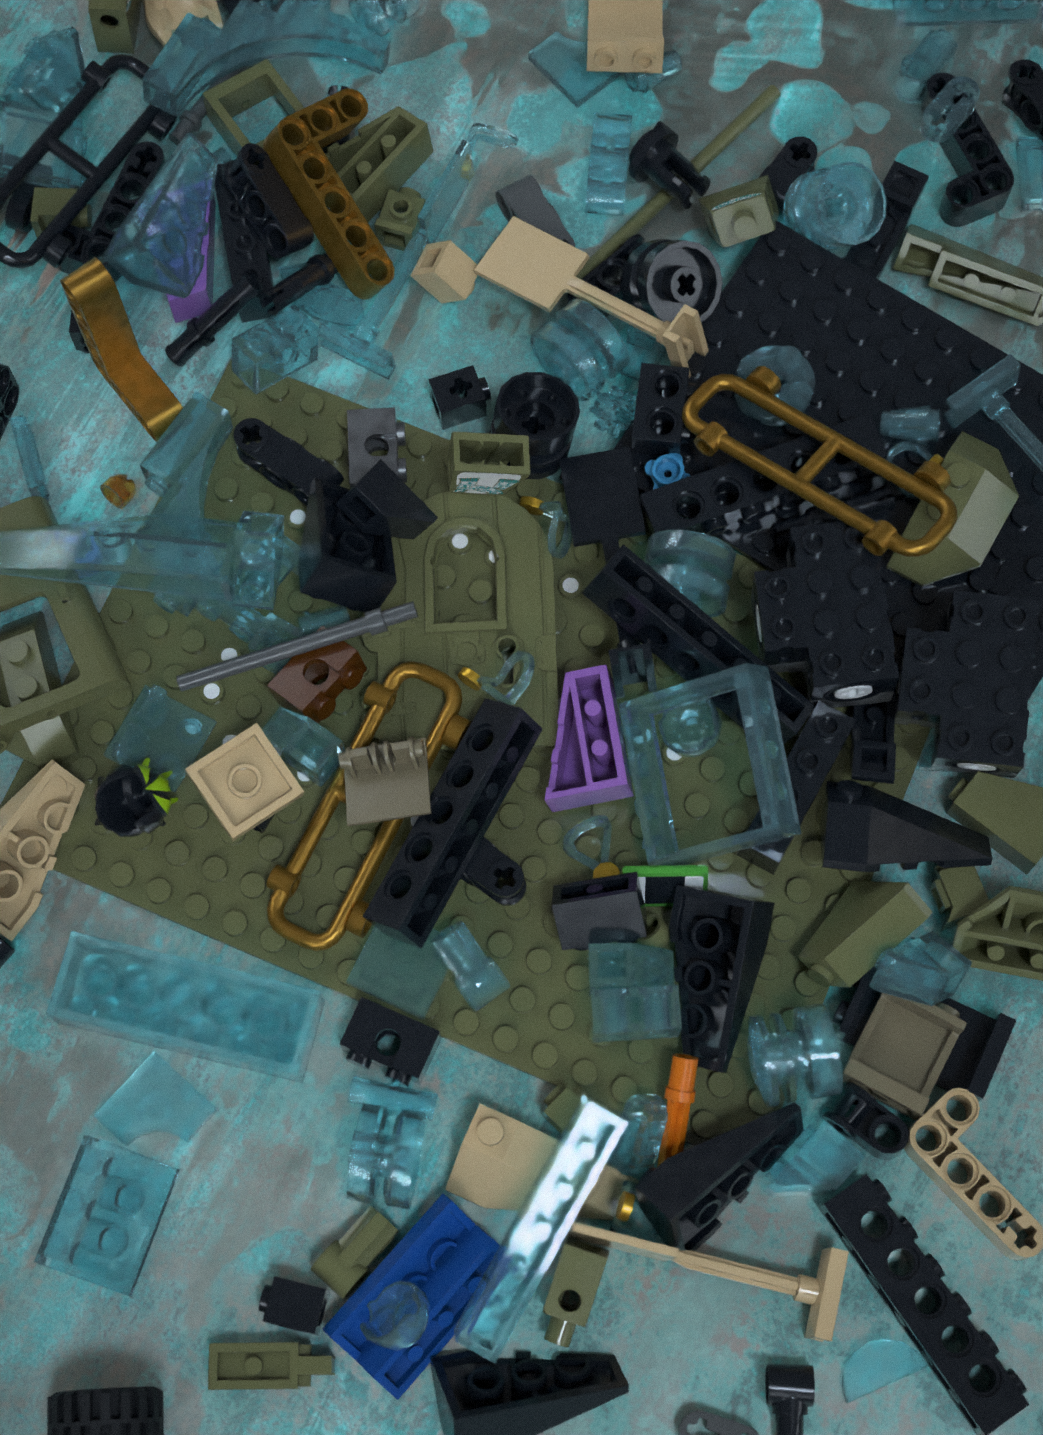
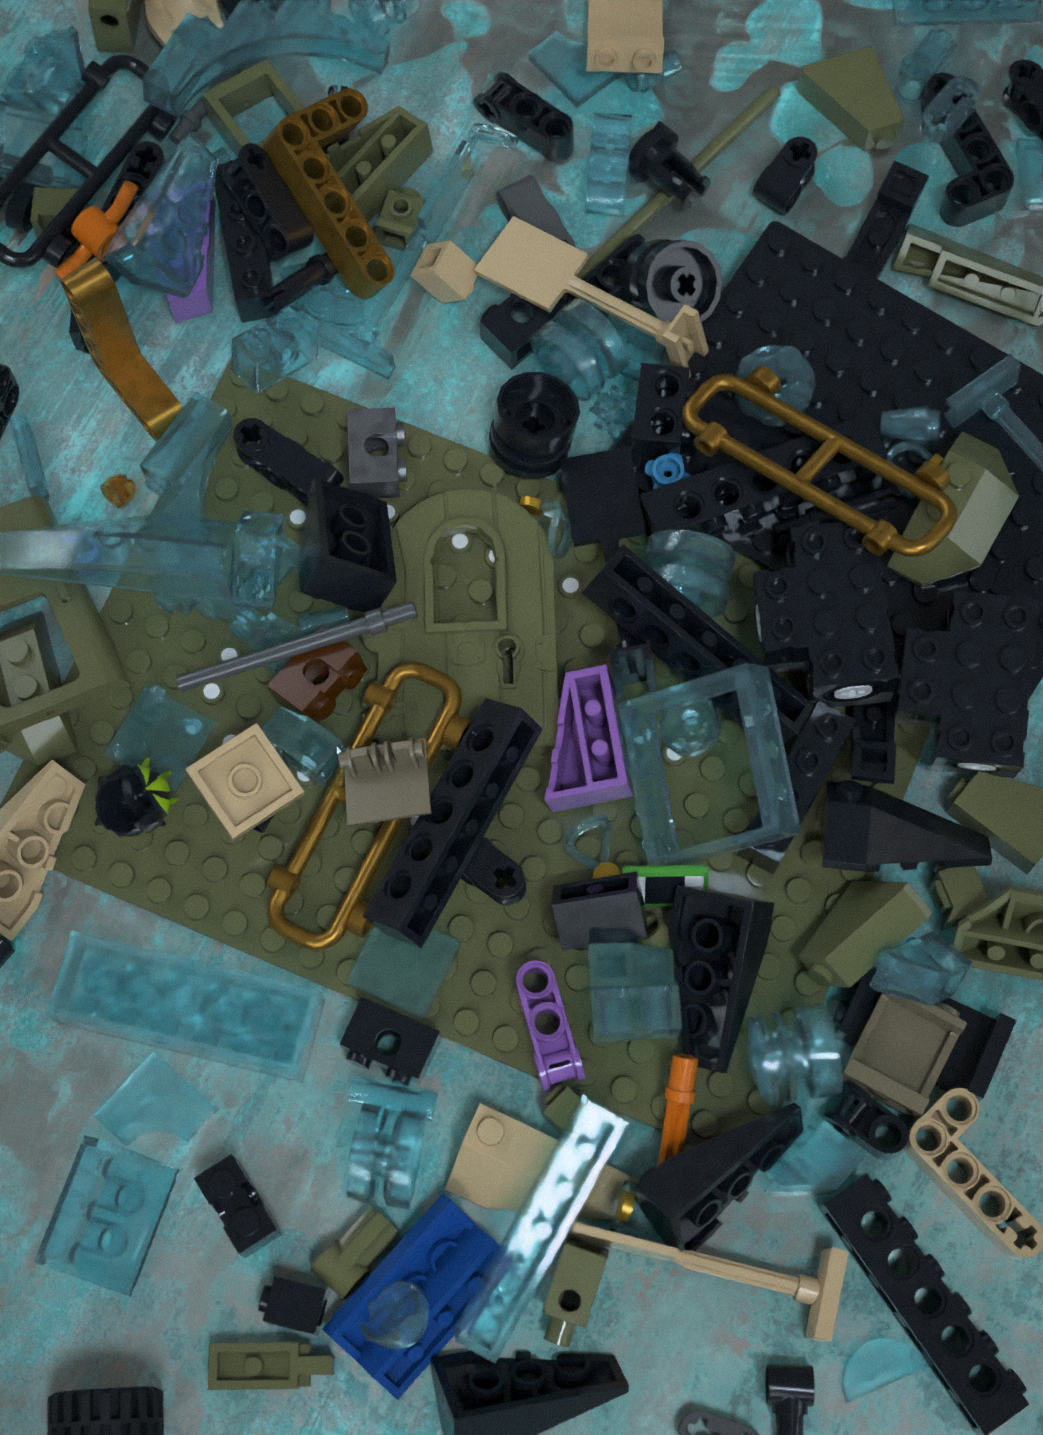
(96, 230): none -> orange piece
(202, 330): black pin -> none
(245, 1225): none -> black brick
(385, 505): black slope -> none
(446, 399): black brick -> none
(475, 973): clear light blue piece -> none
(476, 681): clear light blue piece -> none
(480, 462): olive torso -> none
(507, 105): none -> black piece
(511, 338): none -> black brick
(554, 1048): none -> medium lavender piece
(640, 1134): clear light blue beam -> none
(740, 212): olive torso -> none
(836, 205): clear light blue wheel -> none
(854, 97): none -> olive slope

